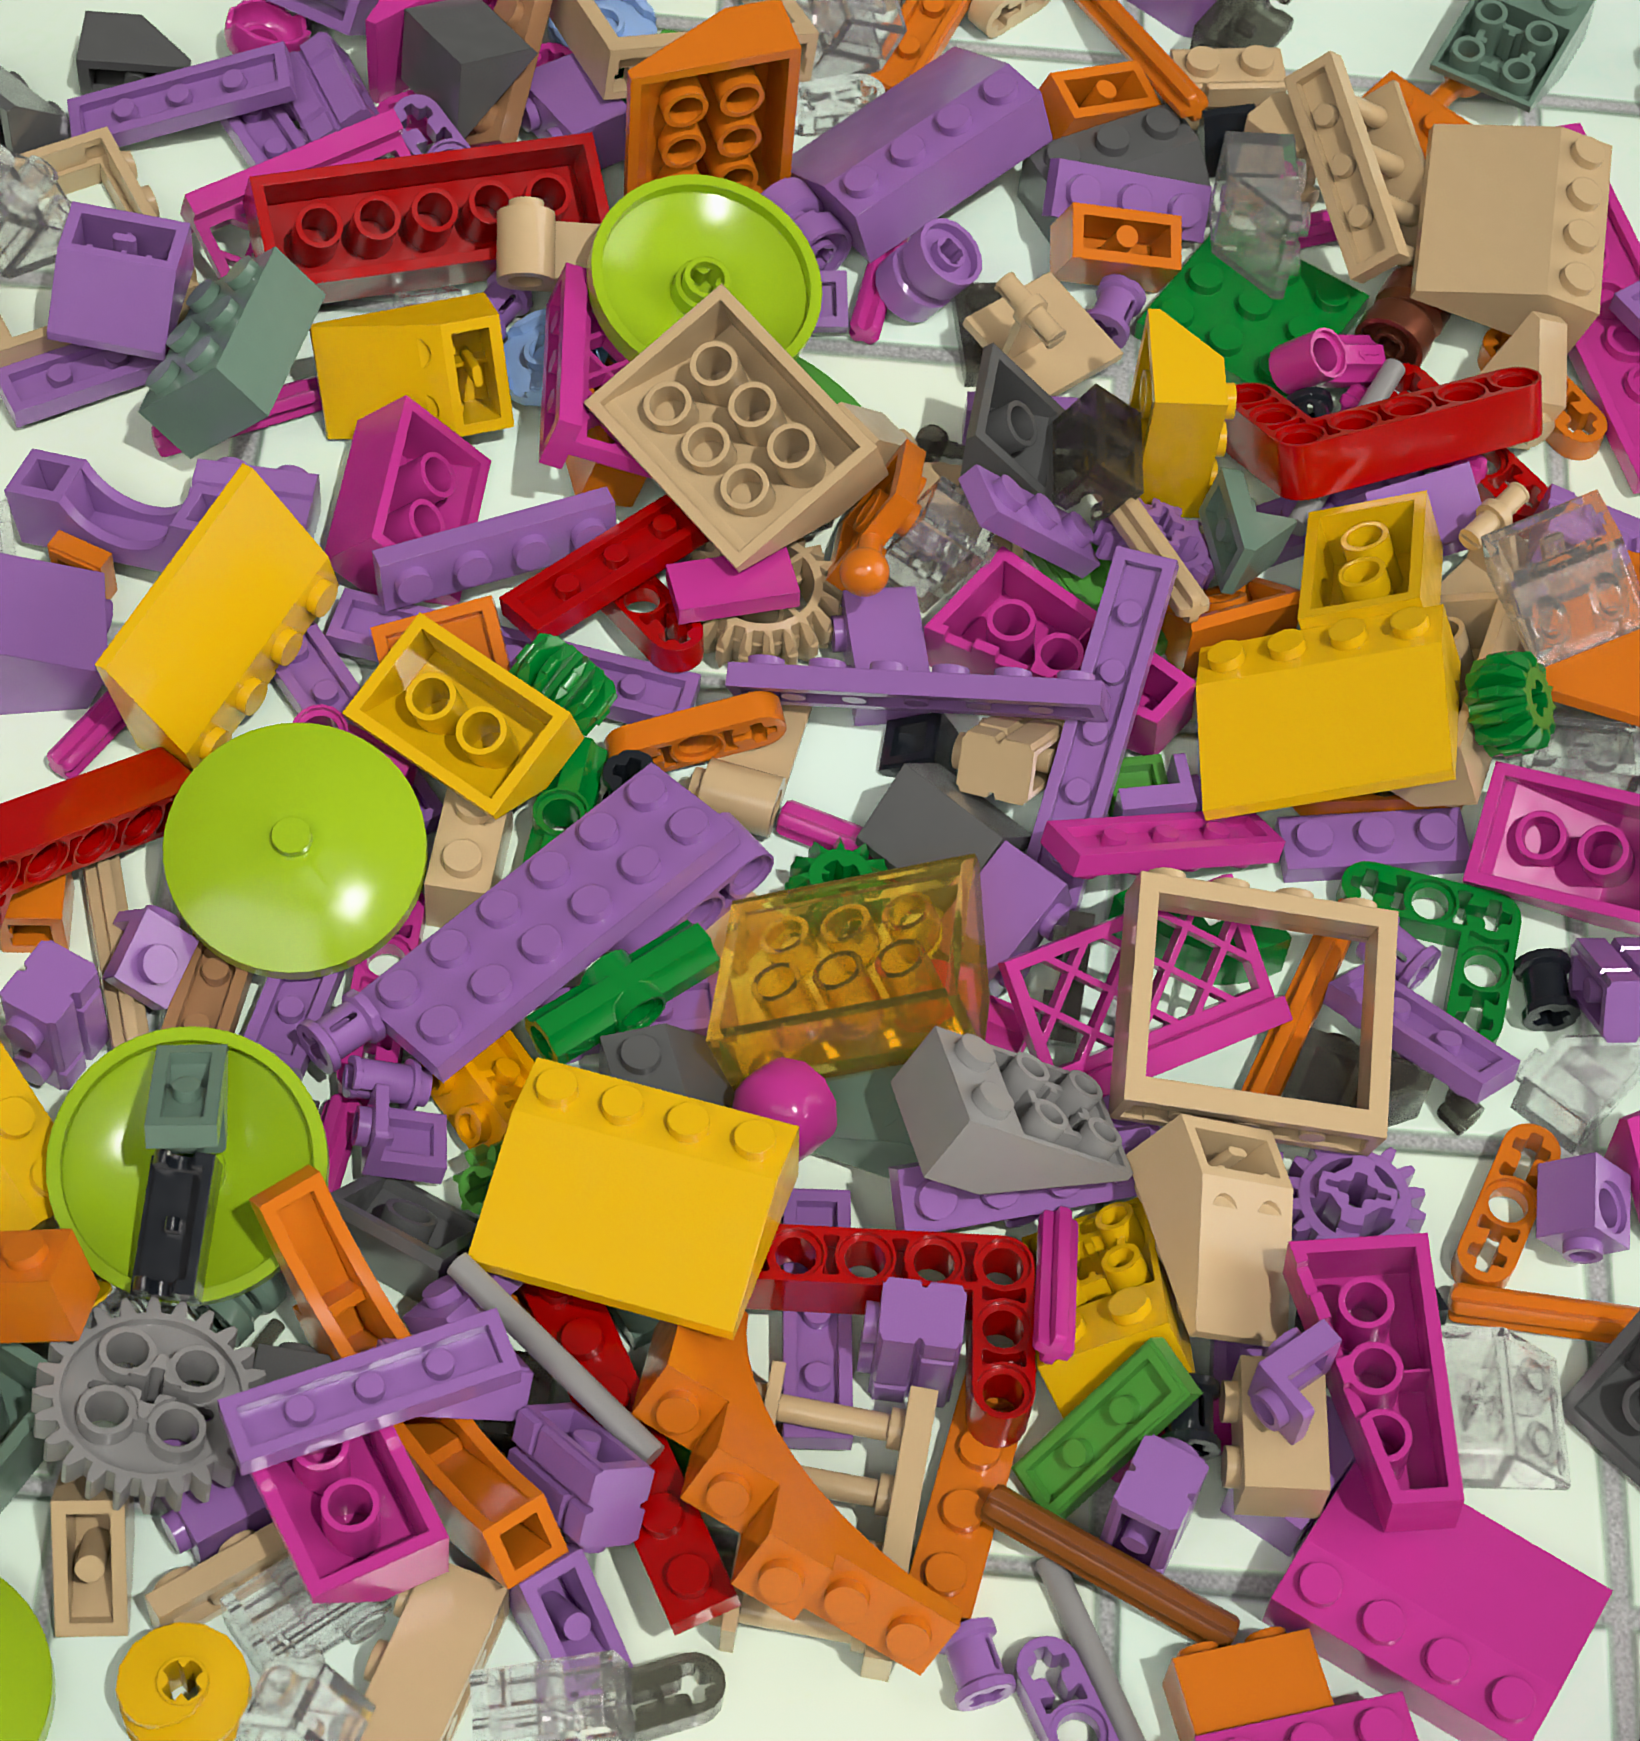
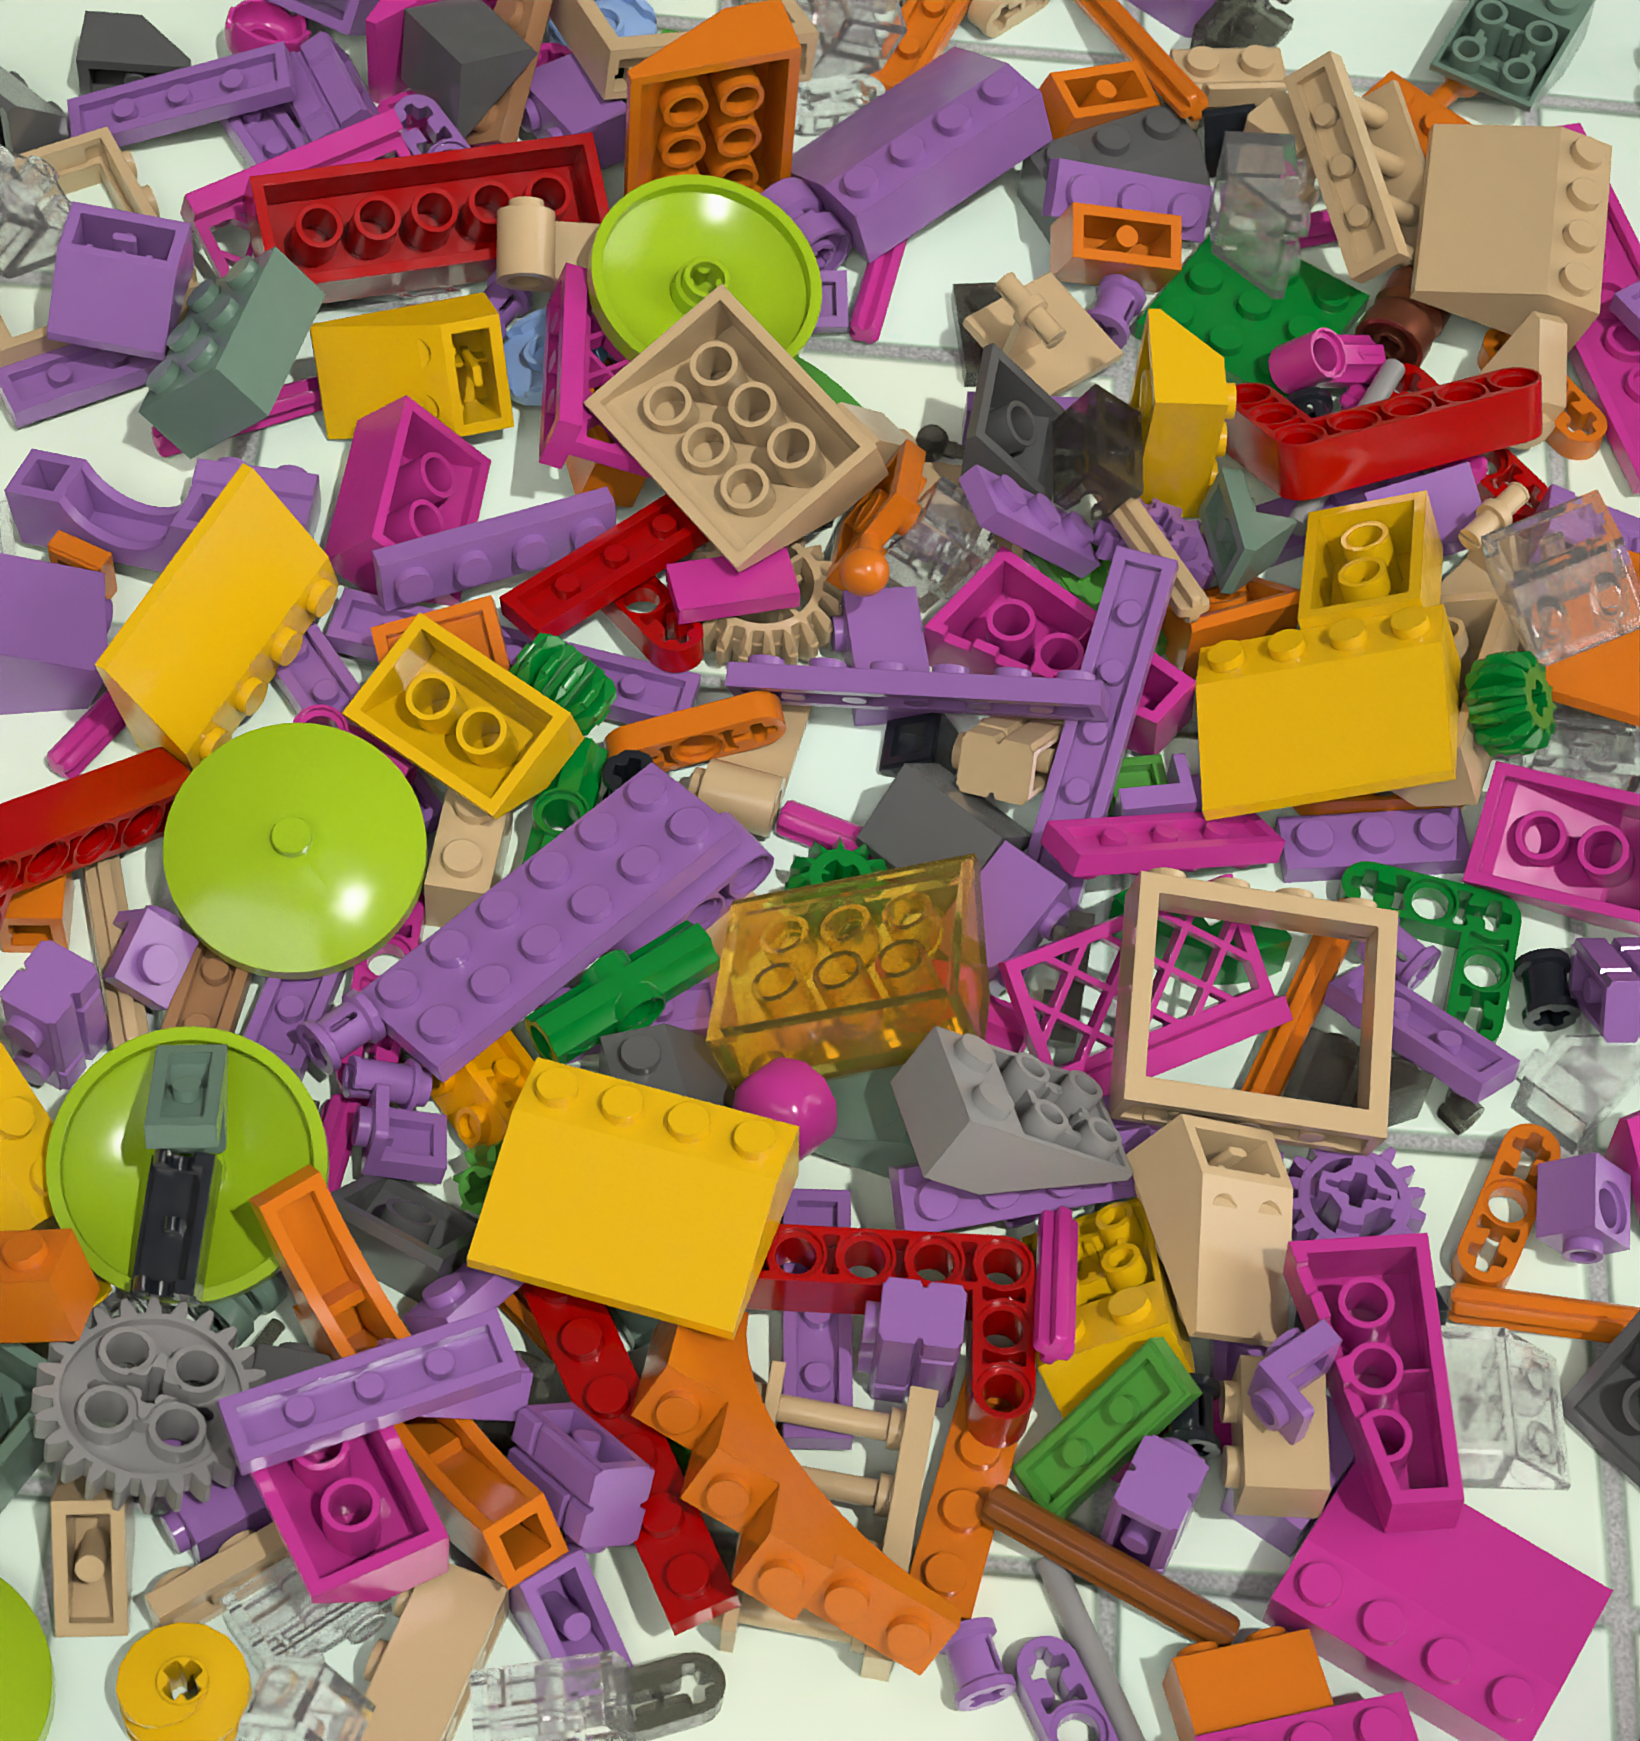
(555, 1359): light grey bar -> none
(928, 270): medium lavender wheel -> none

